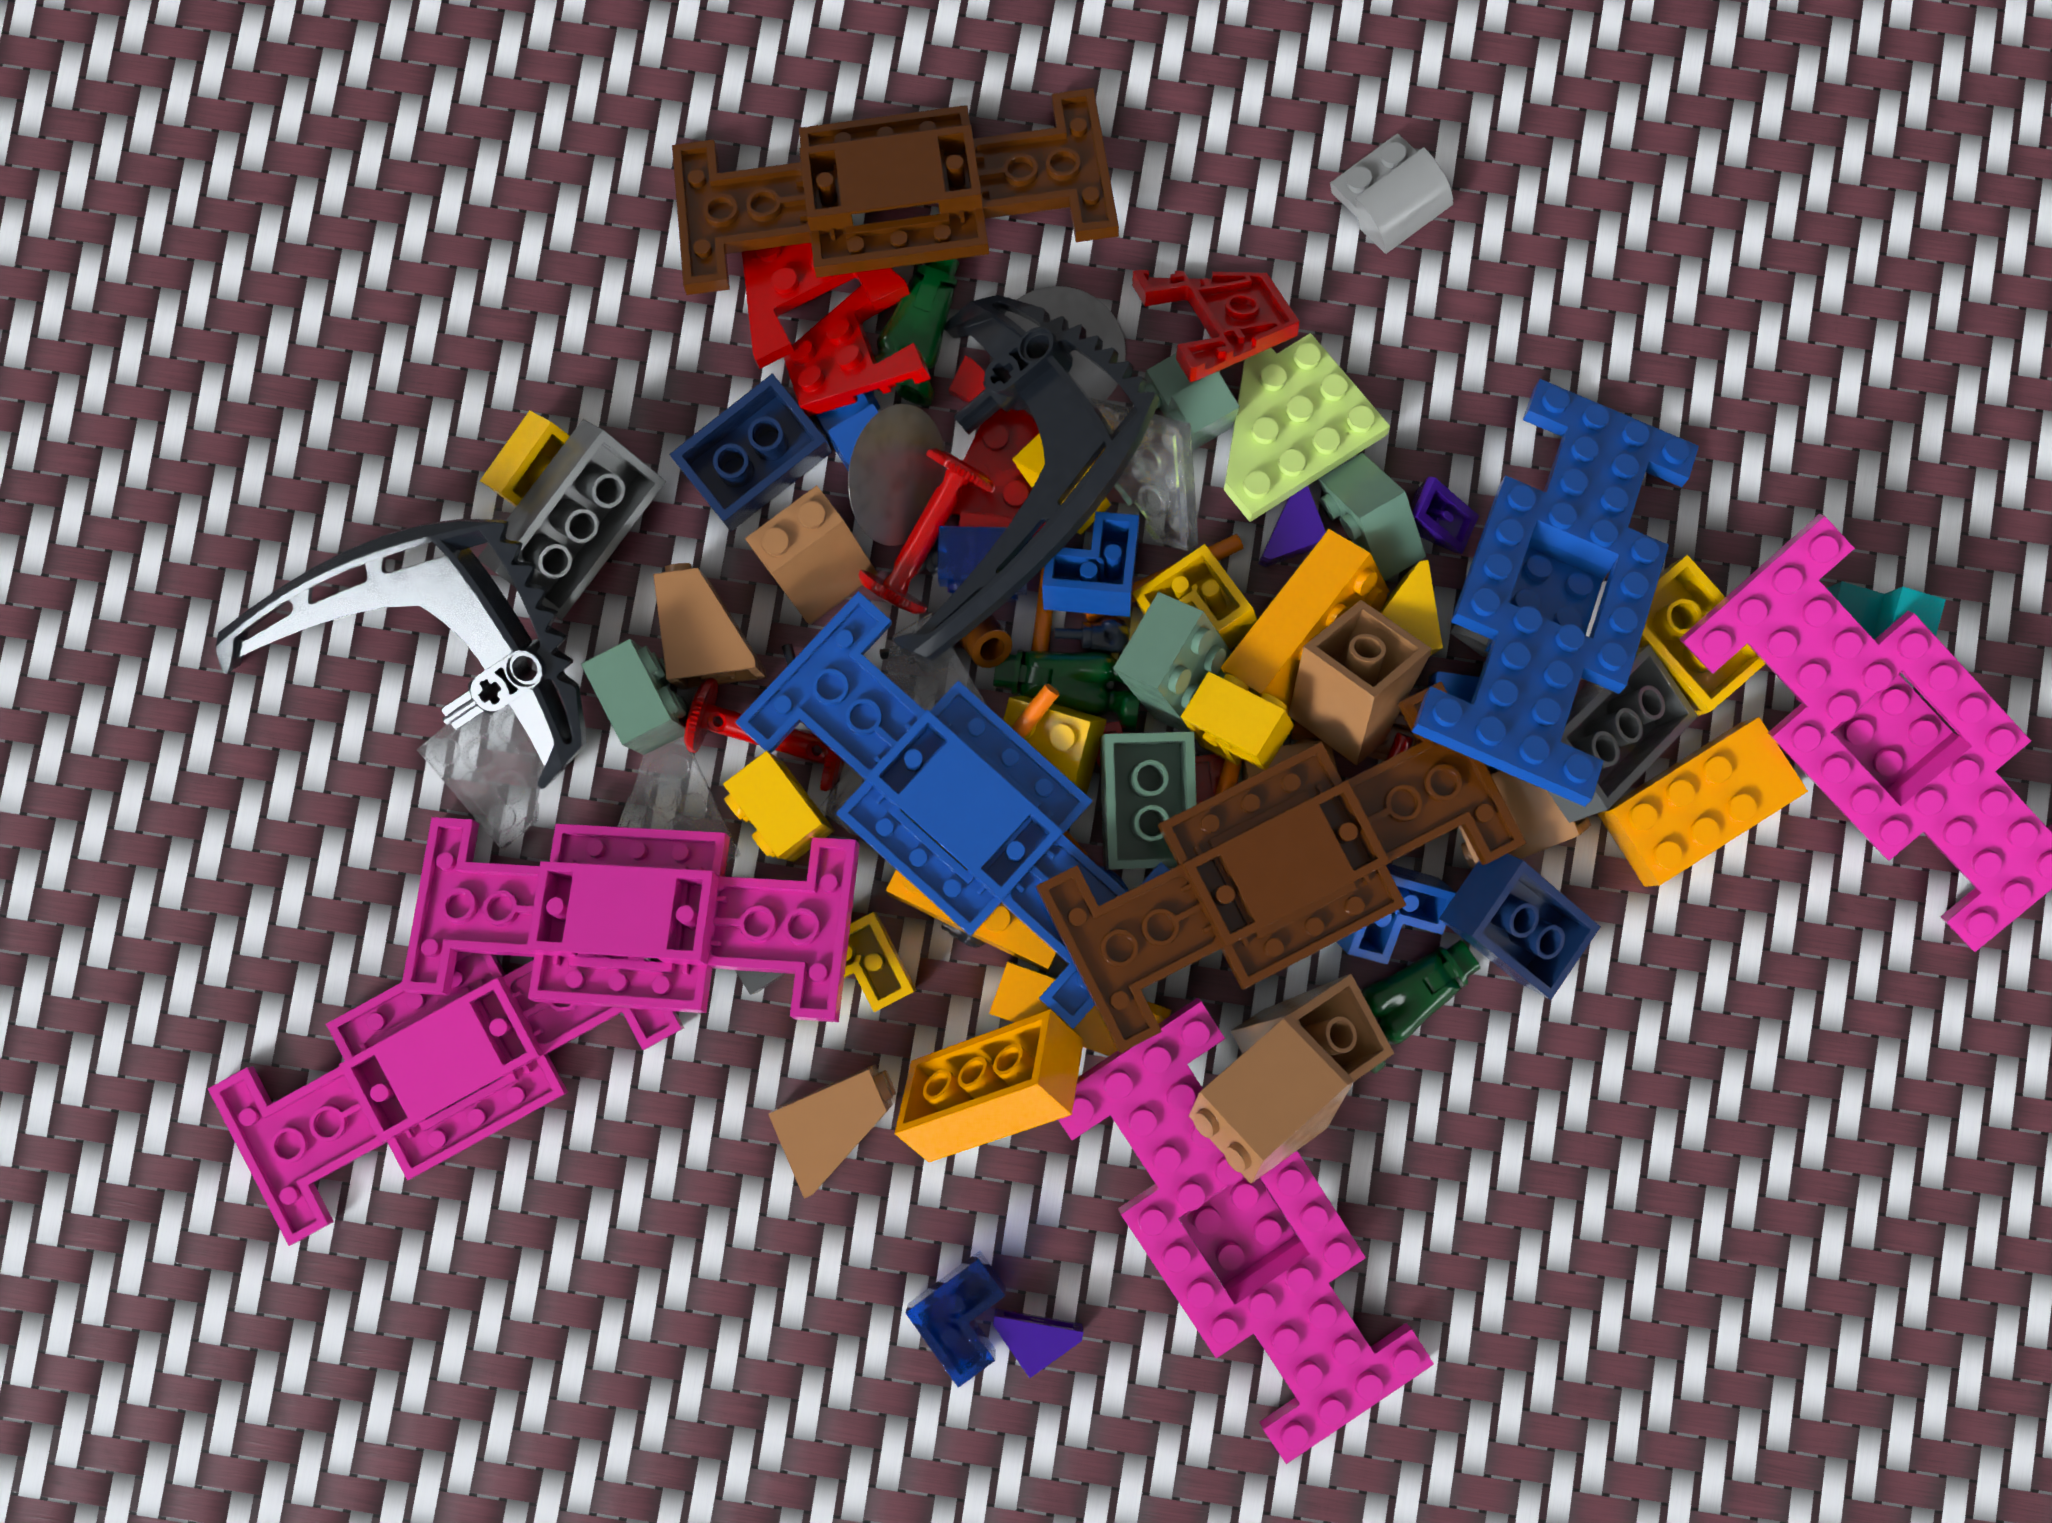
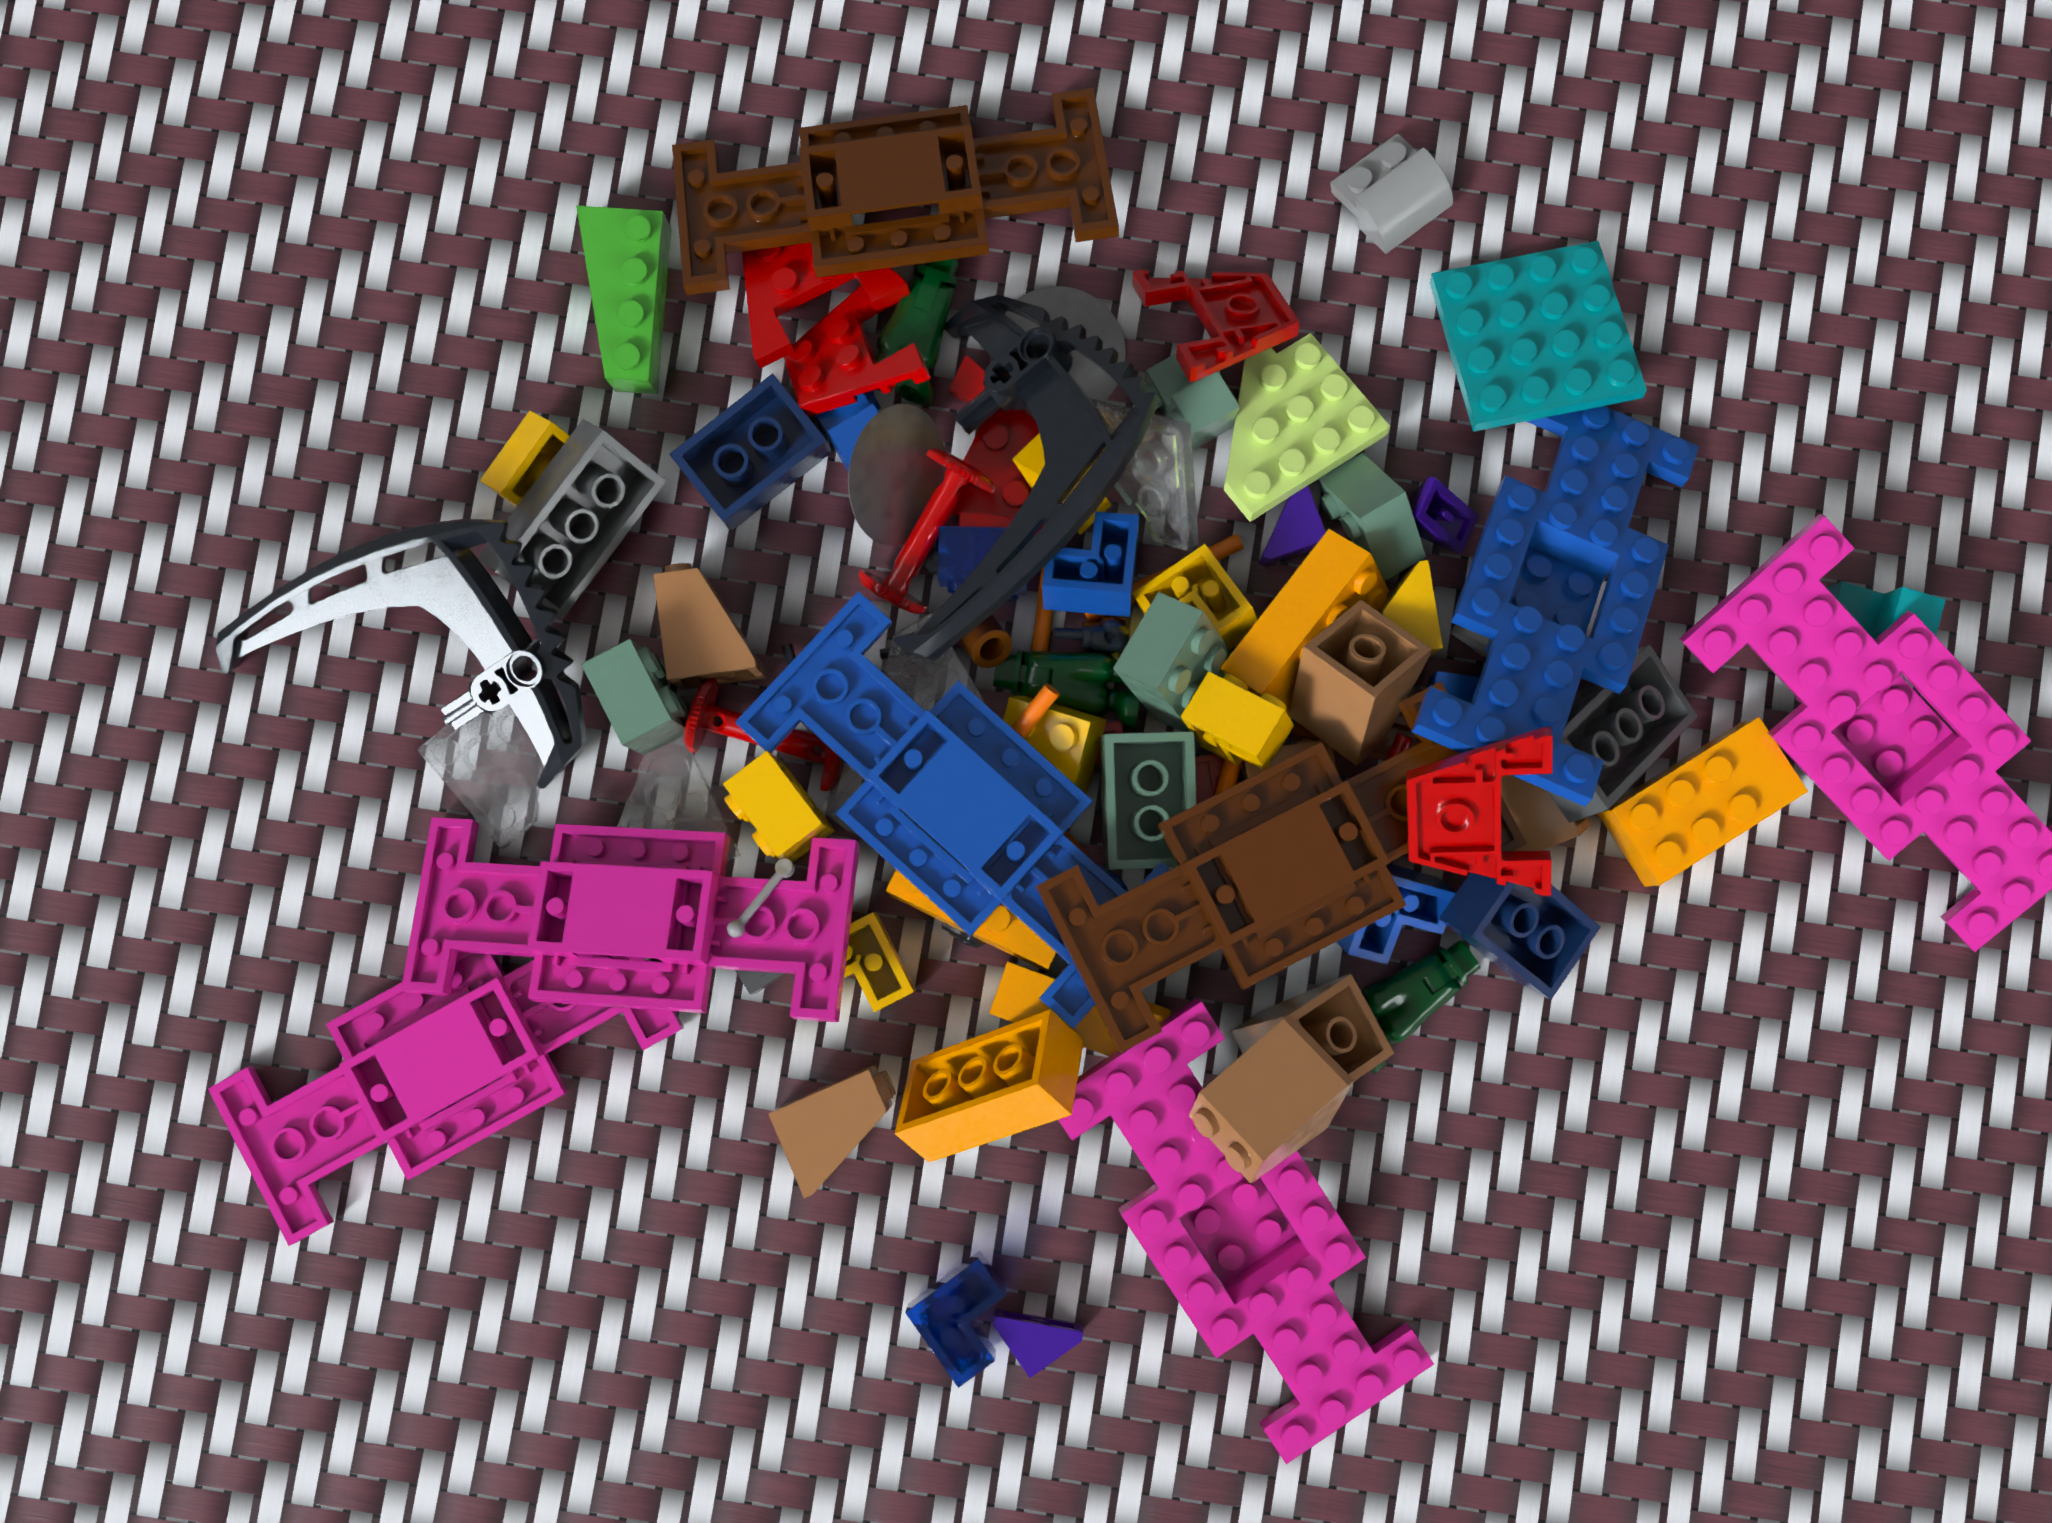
(628, 284): none -> bright green wedge
(784, 869): none -> light grey hinge
(811, 554): medium nougat slope -> none
(1458, 811): none -> red wing
(1537, 336): none -> teal plate
(1678, 604): yellow brick -> none

